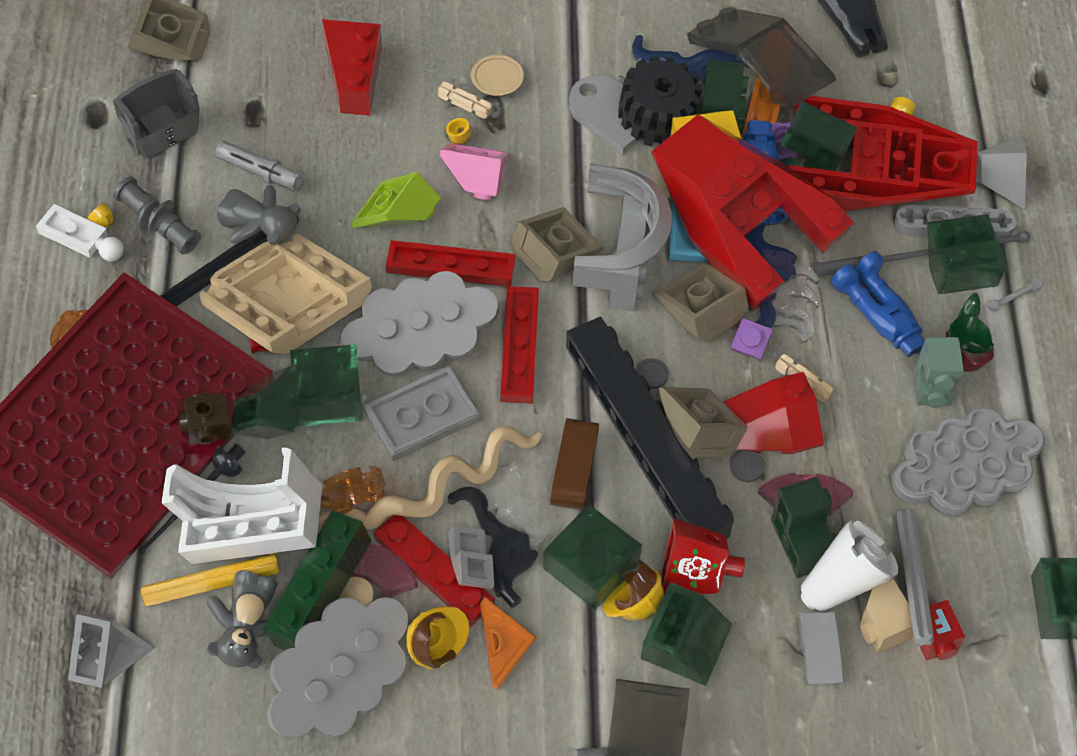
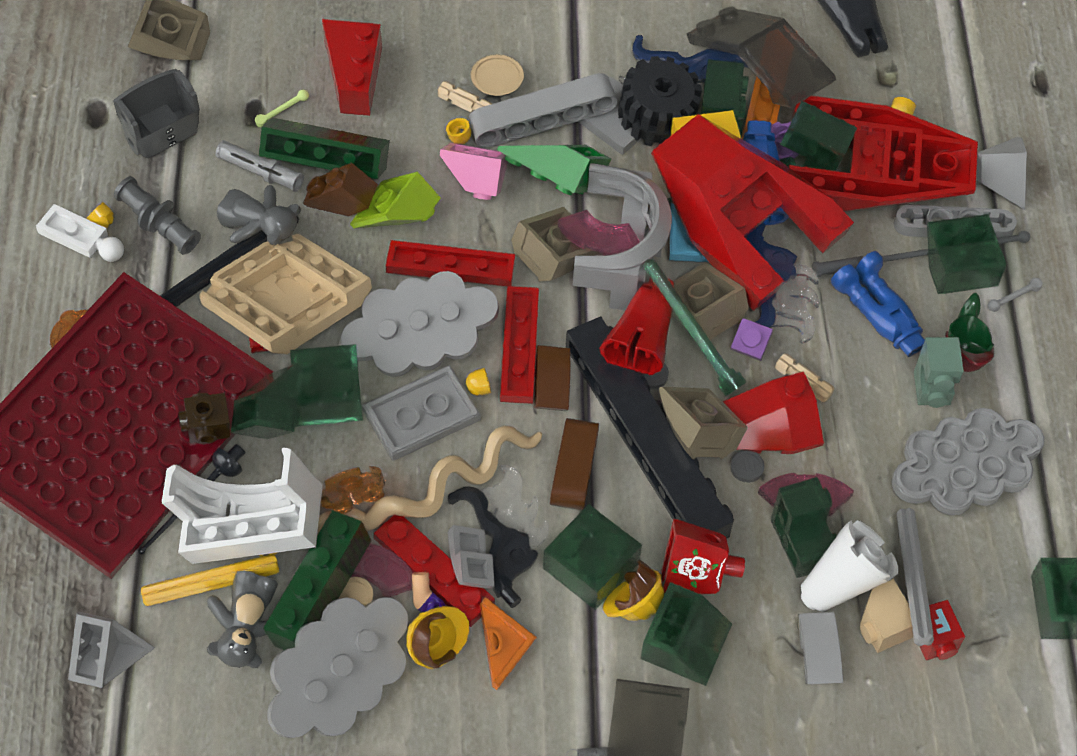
(261, 119): none -> yellowish green hinge
(322, 147): none -> dark green brick
(341, 191): none -> reddish brown slope
(423, 597): none -> light nougat arm
(478, 382): none -> yellow hinge
(542, 110): none -> light grey beam
(552, 378): none -> reddish brown slope
(562, 164): none -> slope
(596, 235): none -> clear pink tile
(641, 333): none -> red piece
(728, 377): none -> clear green piece

